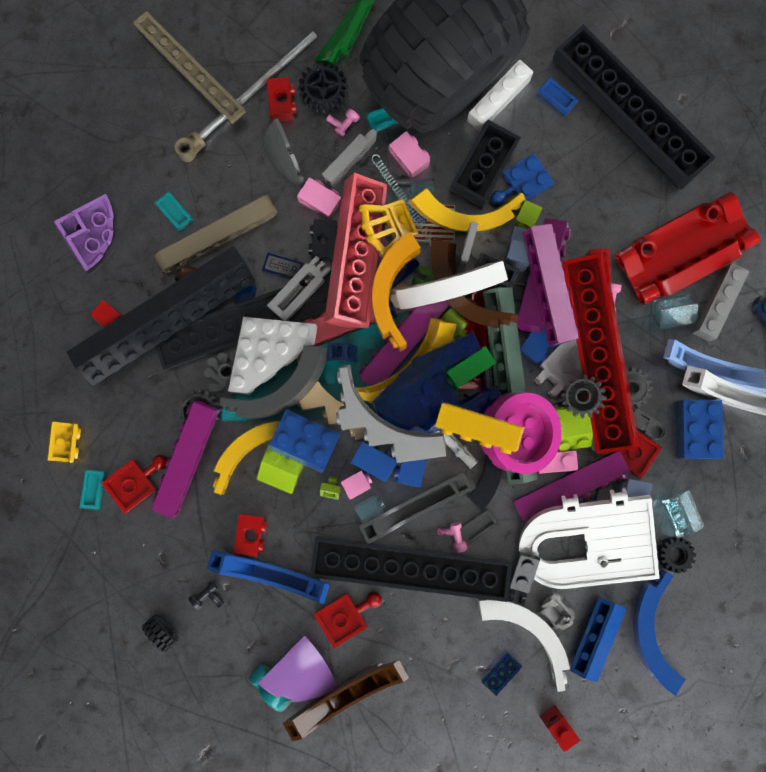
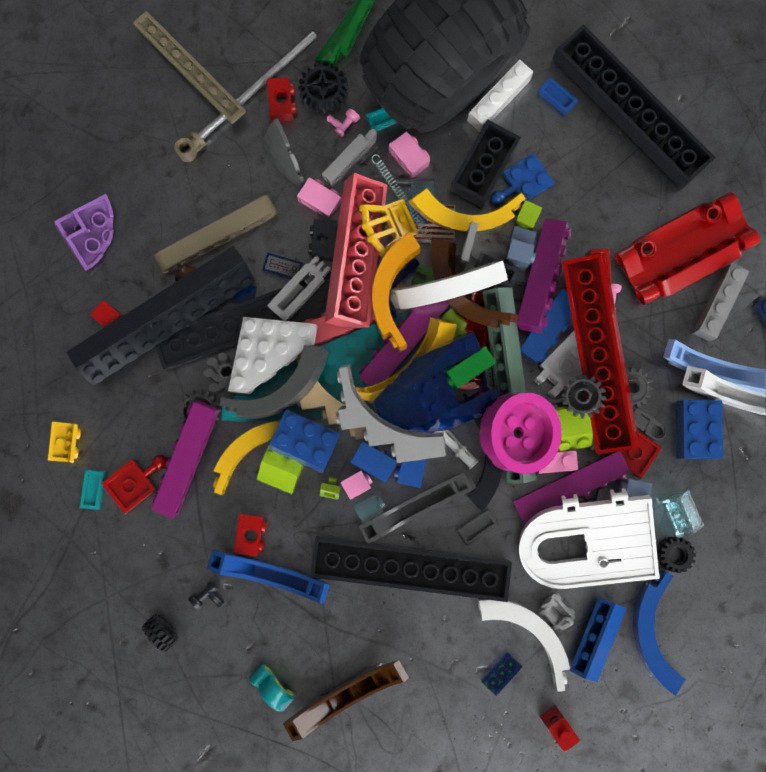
(174, 211): teal tile -> none
(299, 674): medium lavender brick -> none
(342, 352): dark blue leg -> none
(343, 619): red plate -> none
(454, 529): bright pink piece -> none
(479, 427): yellow brick -> none
(523, 576): hinge -> none
(550, 284): brick -> none
(675, 311): clear light blue brick -> none

